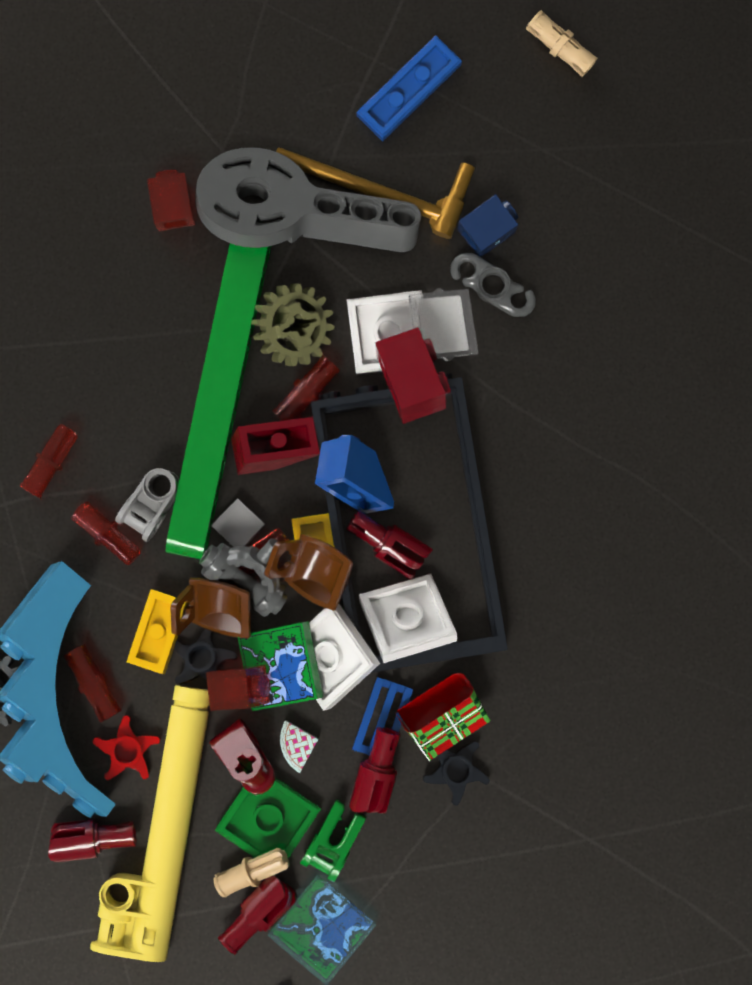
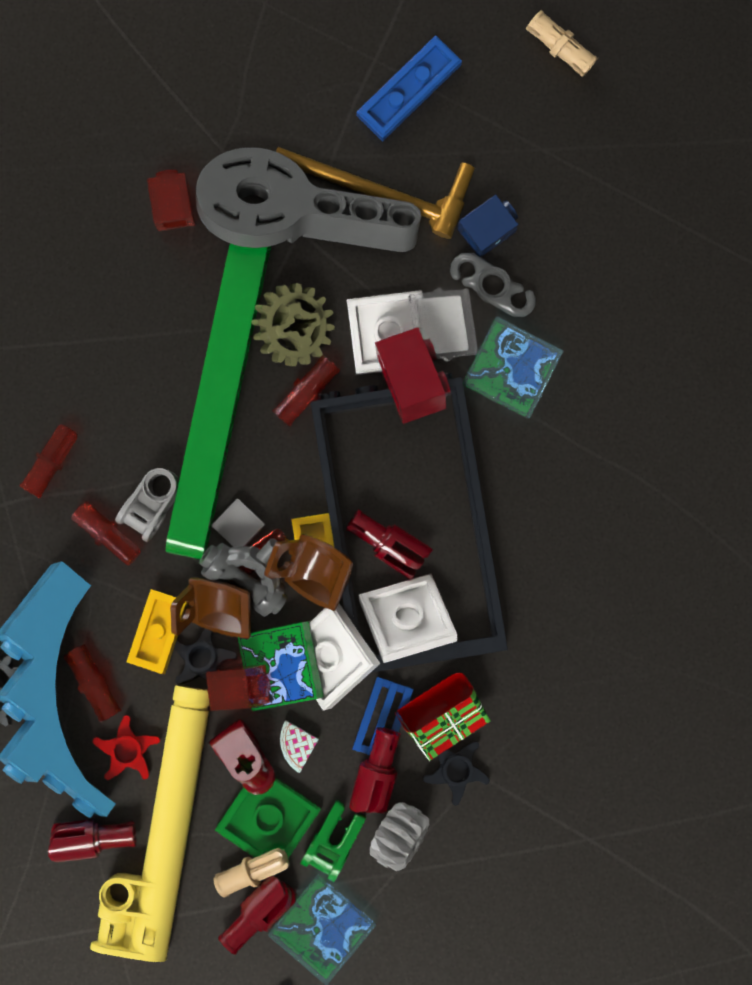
(274, 444): dark red slope -> none
(353, 474): blue slope -> none
(399, 836): none -> light grey gear
(512, 367): none -> clear light blue tile

